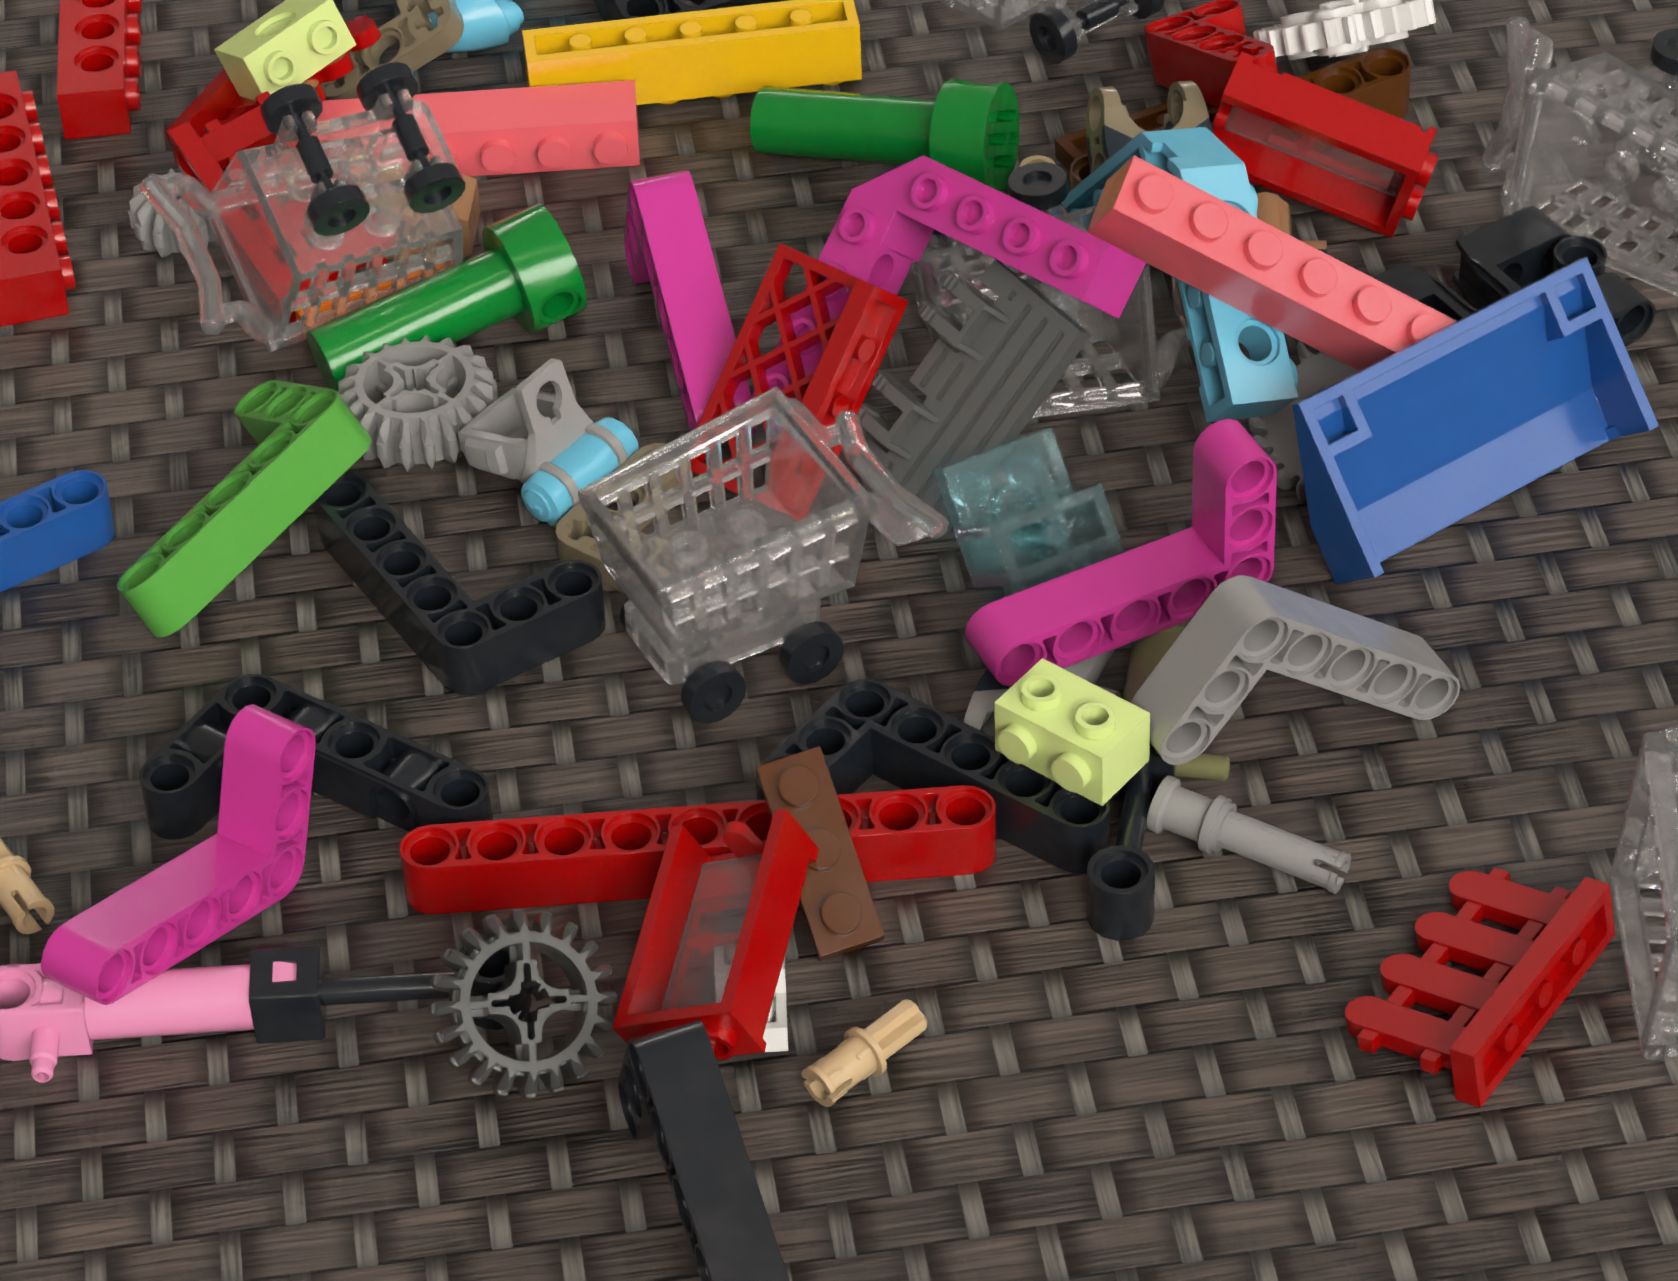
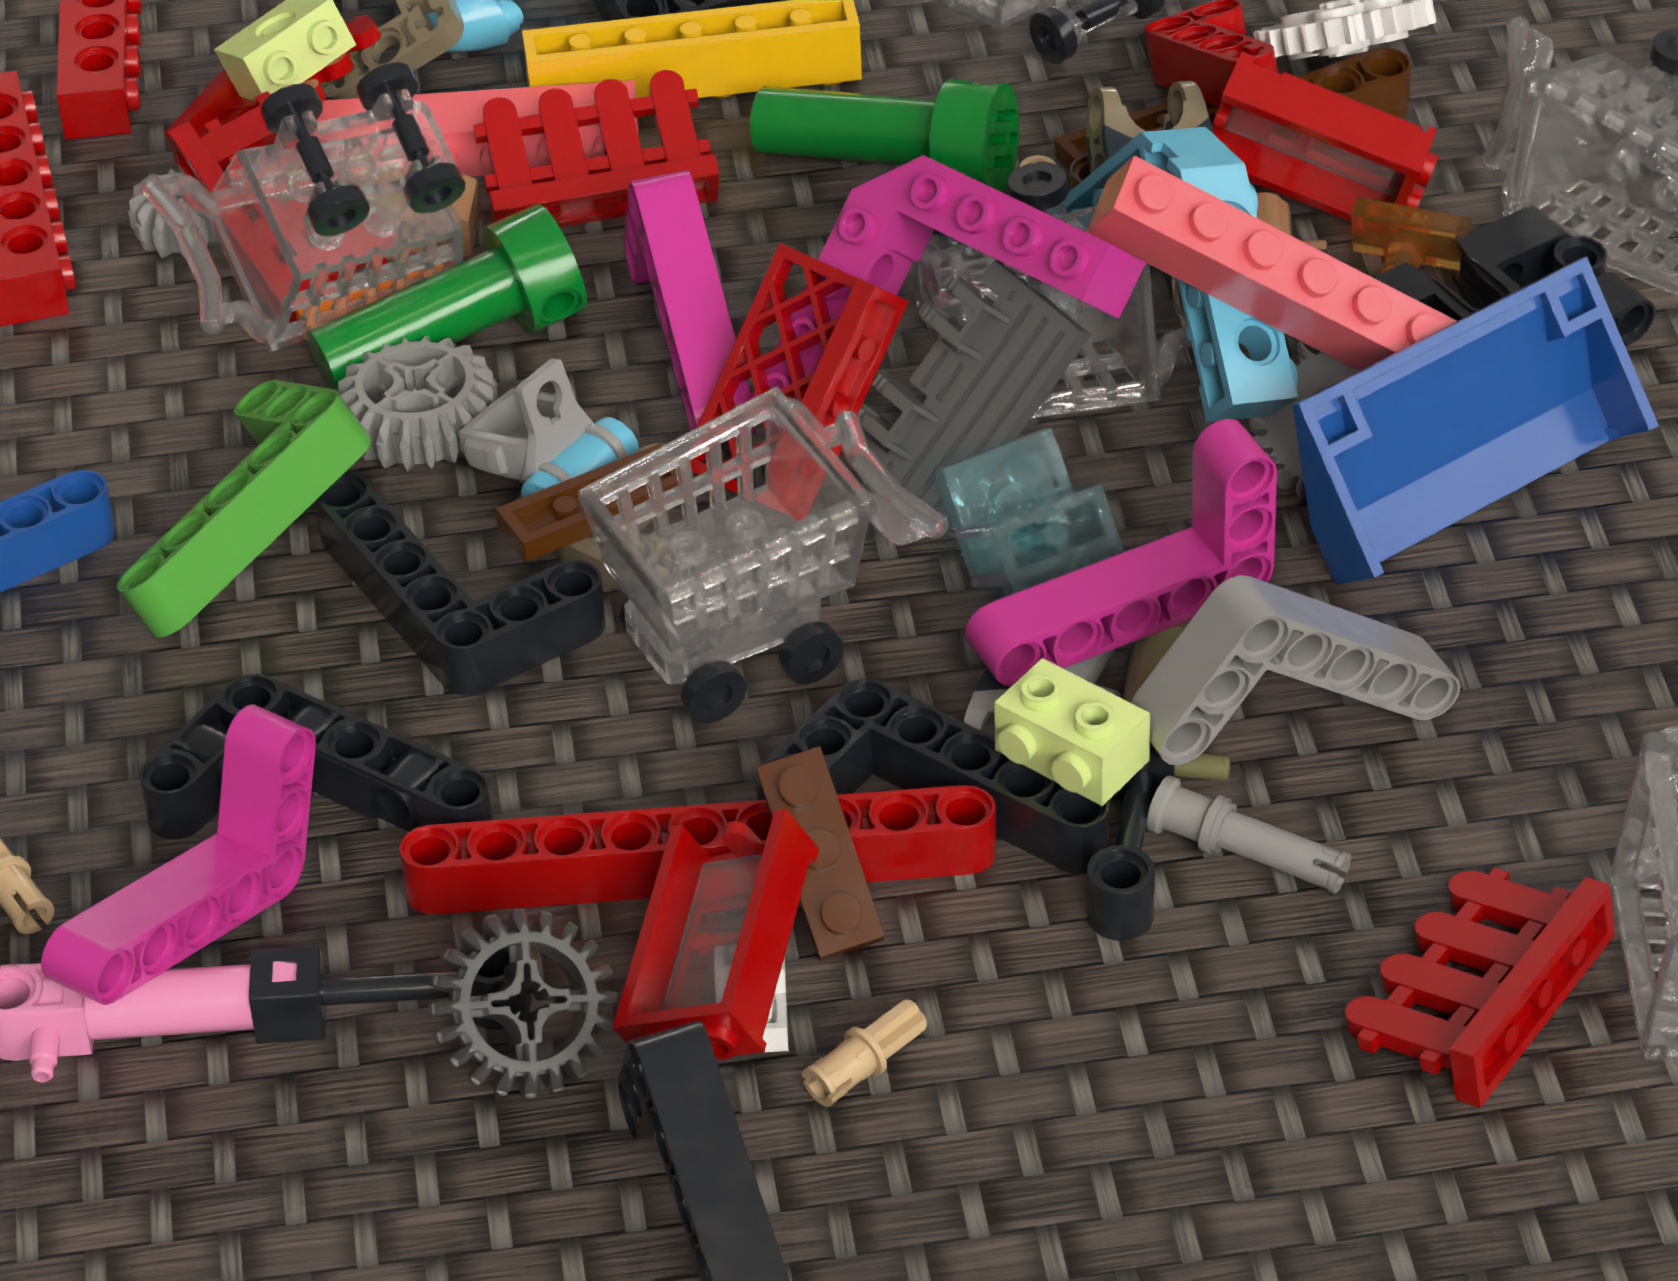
(555, 516): none -> reddish brown plate
(594, 187): none -> red fence
(1407, 234): none -> clear orange tile

